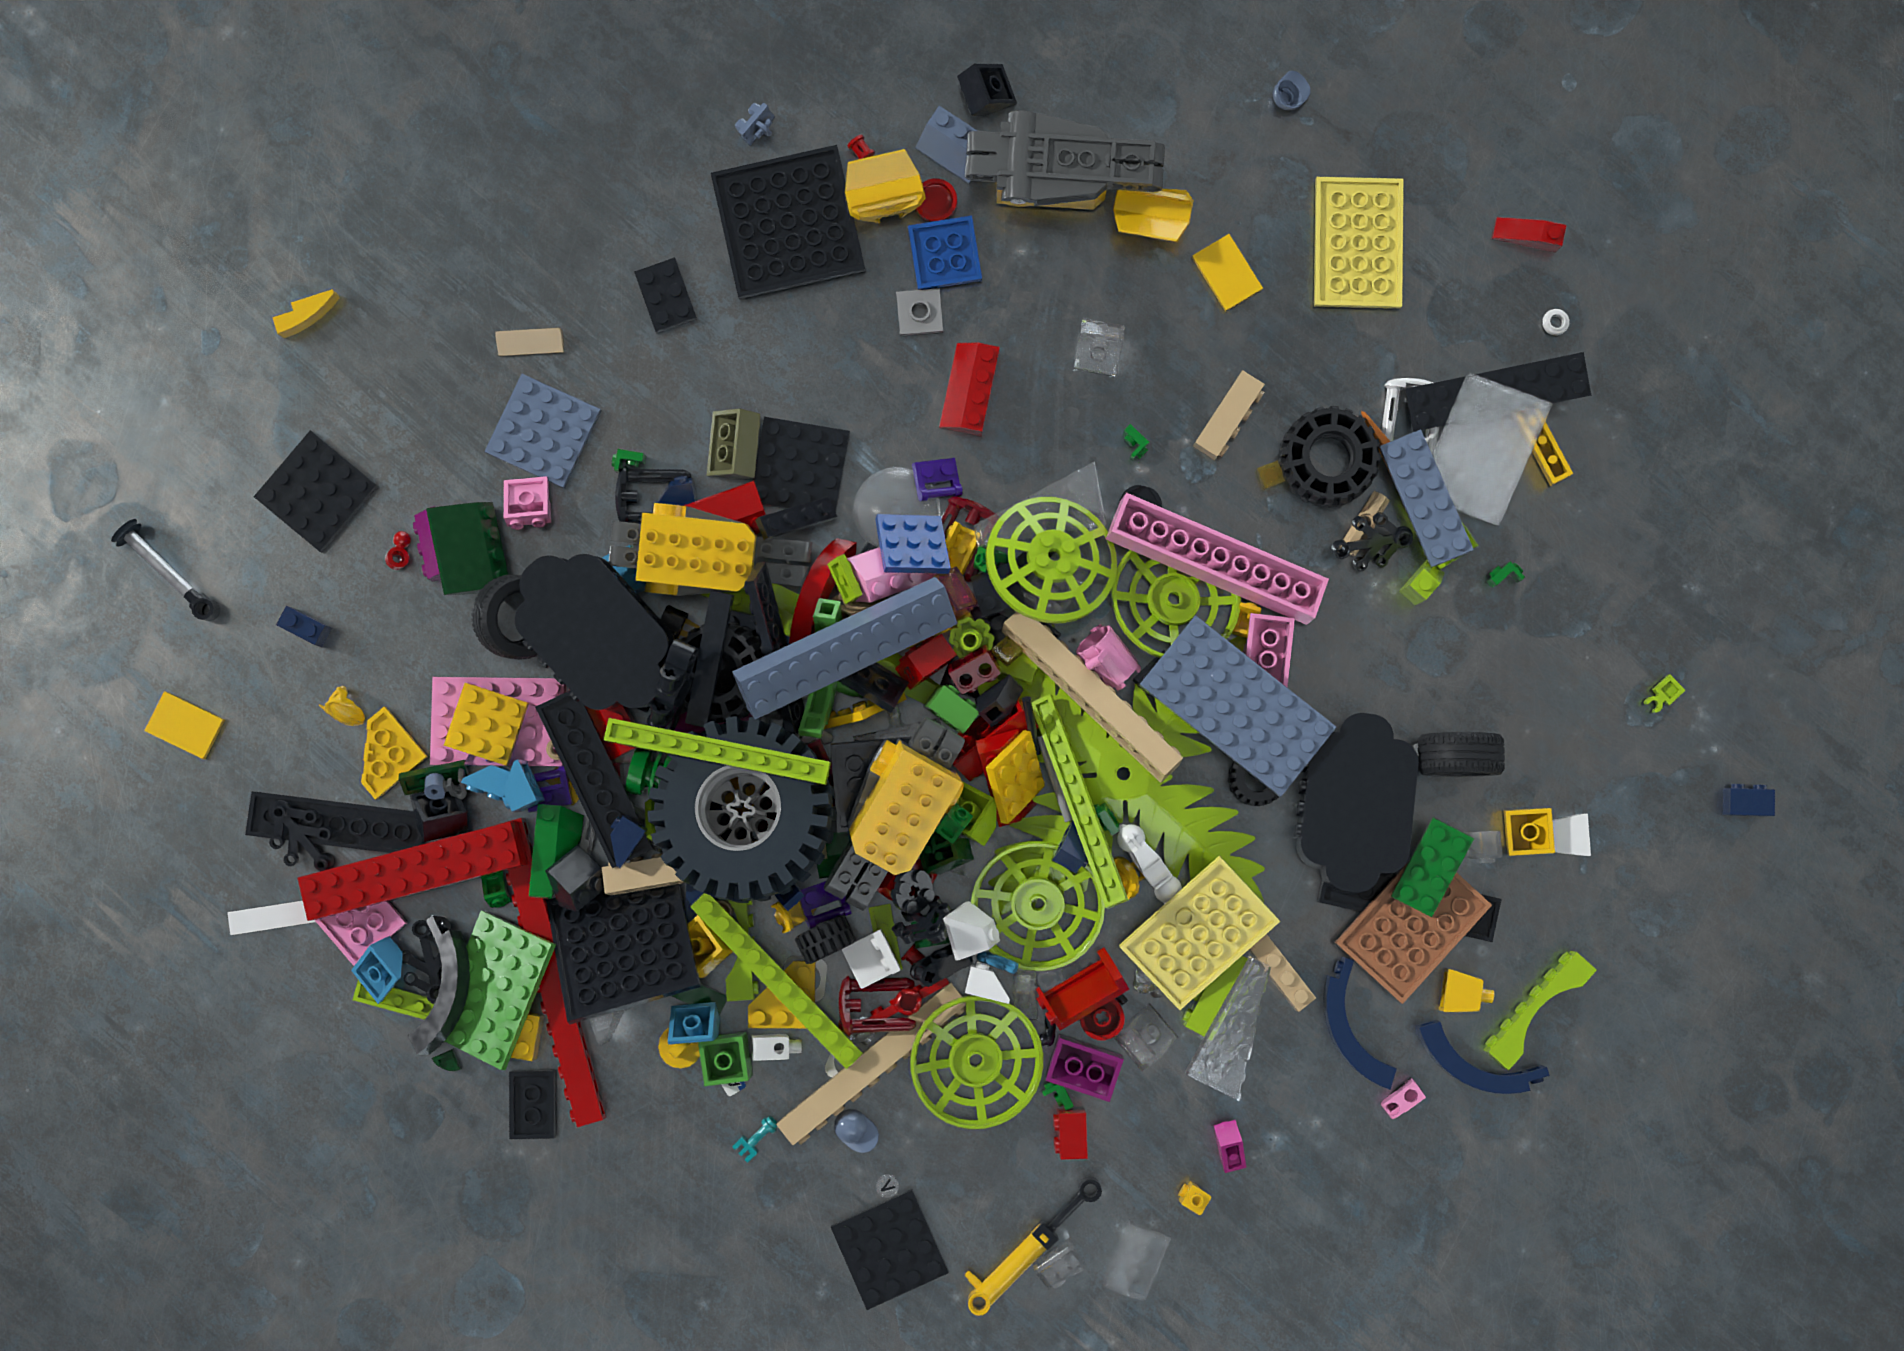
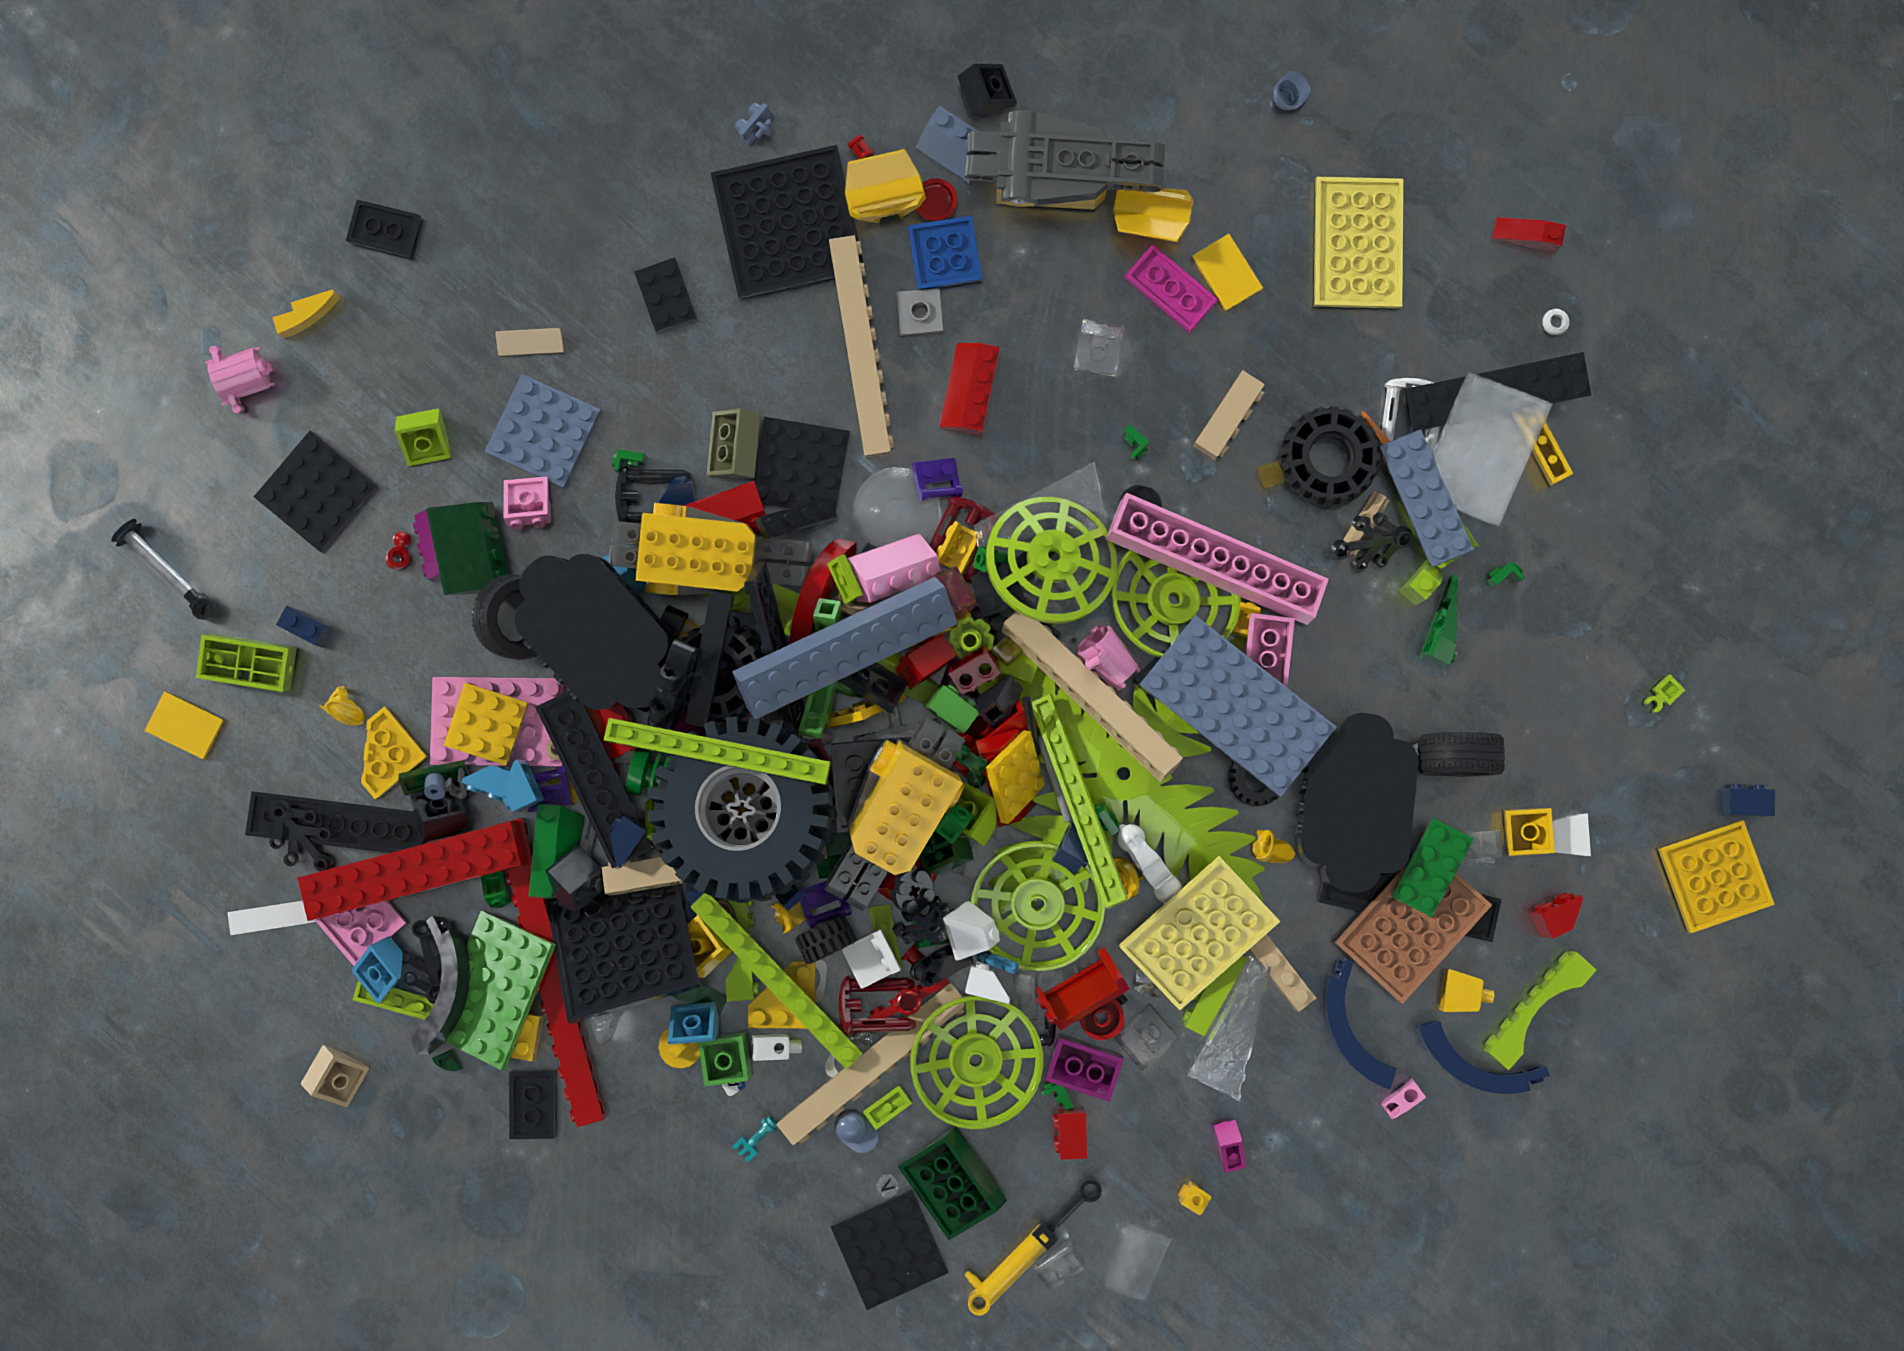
(225, 658): none -> lime brick
(238, 375): none -> bright pink container
(334, 1076): none -> tan slope
(383, 228): none -> black plate
(422, 437): none -> lime slope
(860, 346): none -> tan brick
(887, 1107): none -> lime plate
(912, 544): plate -> none
(952, 1183): none -> dark green slope
(975, 764): none -> dark green bar
(1171, 288): none -> dark pink tile
(1271, 849): none -> yellow piece
(1442, 636): none -> green wedge
(1557, 916): none -> red slope
(1716, 876): none -> yellow plate

